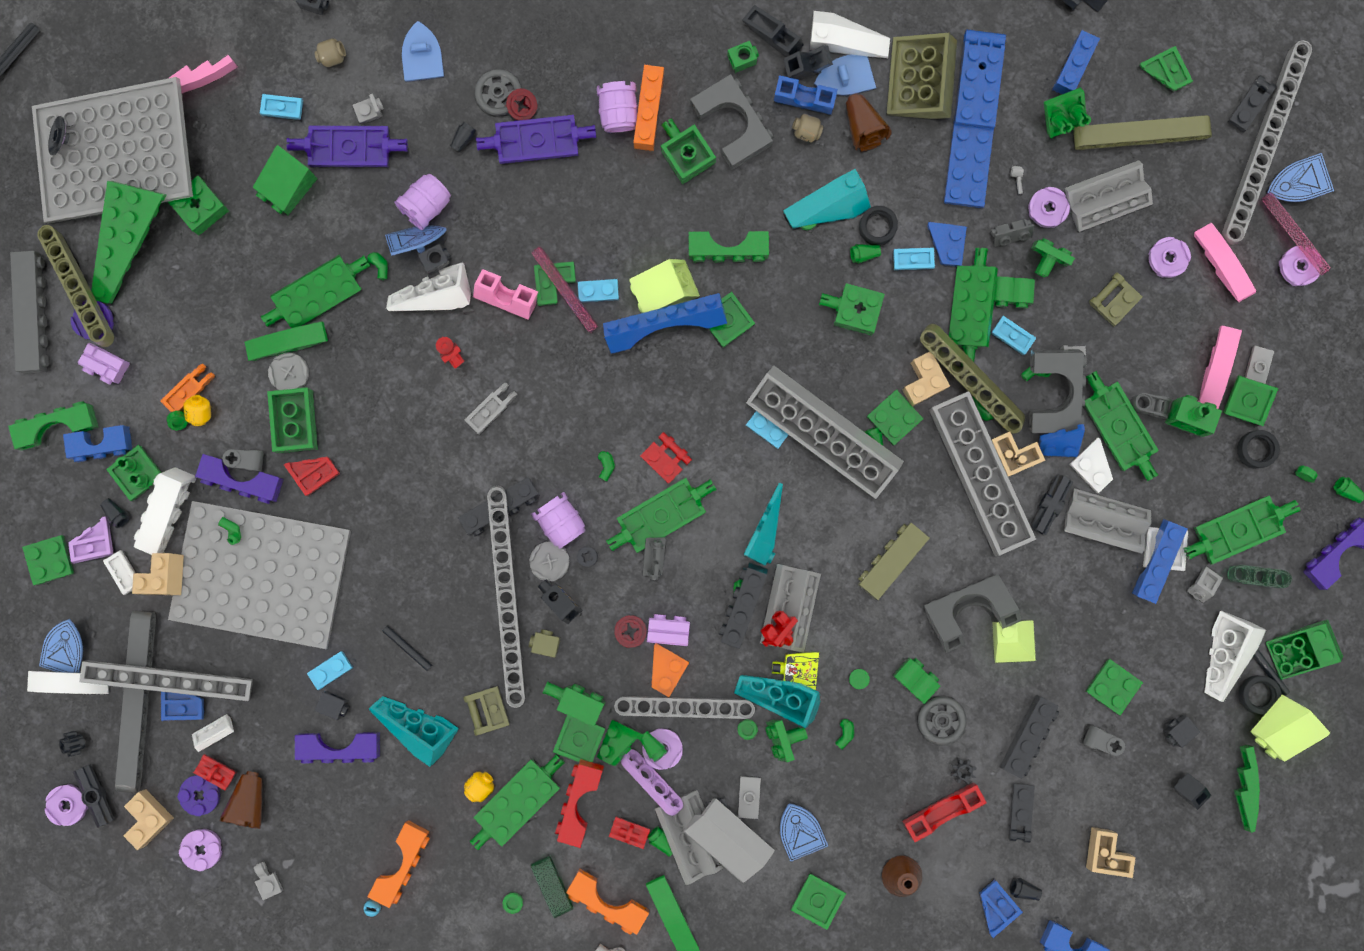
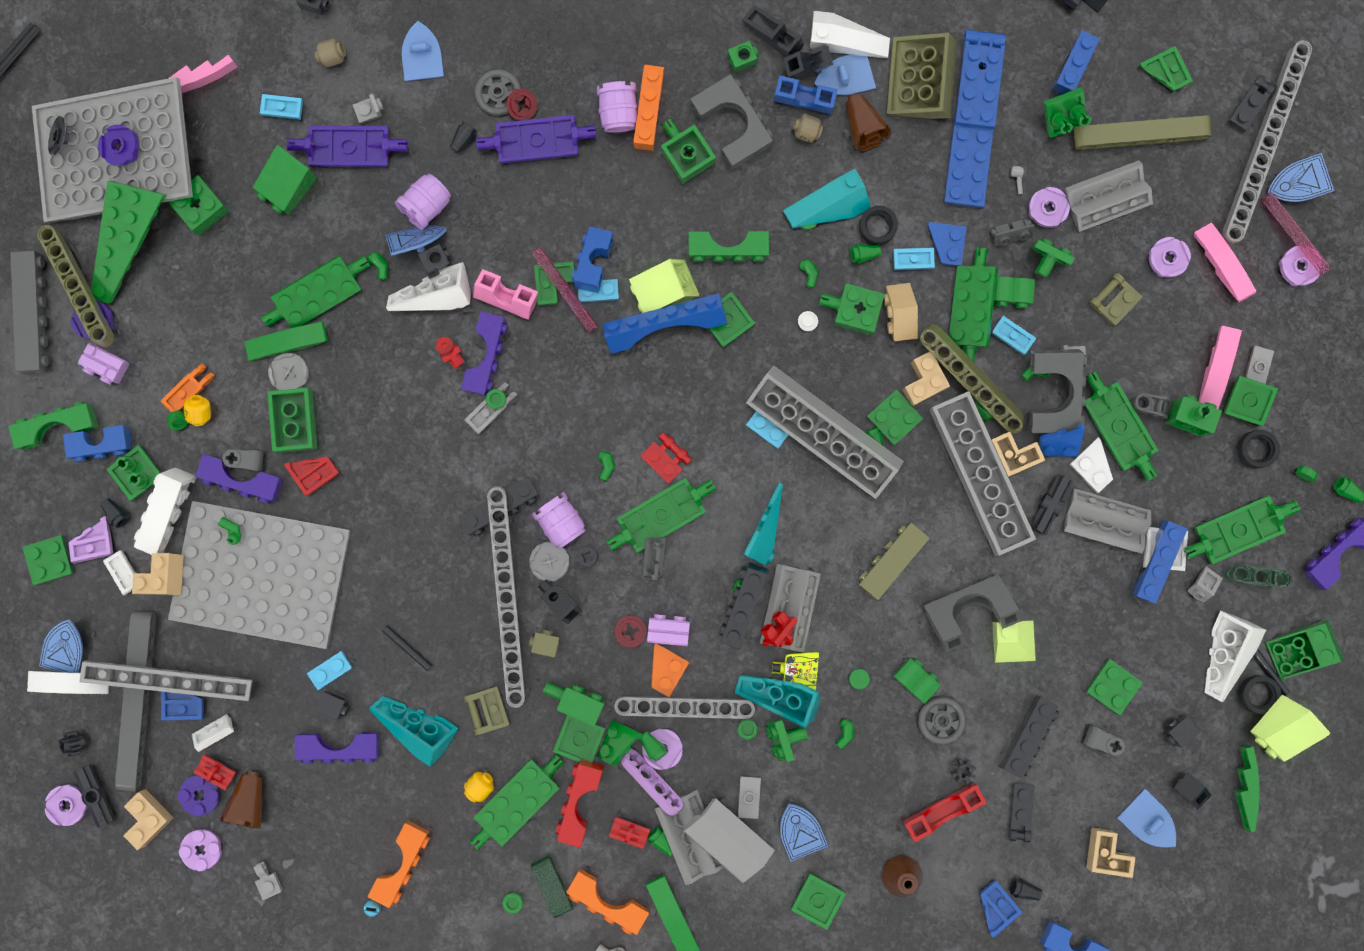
(126, 153): none -> dark purple plate
(478, 379): none -> dark purple arch
(496, 399): none -> green tile
(596, 243): none -> blue arch
(807, 321): none -> white plate
(812, 272): none -> green arm
(902, 312): none -> tan brick
(1149, 821): none -> medium blue shield

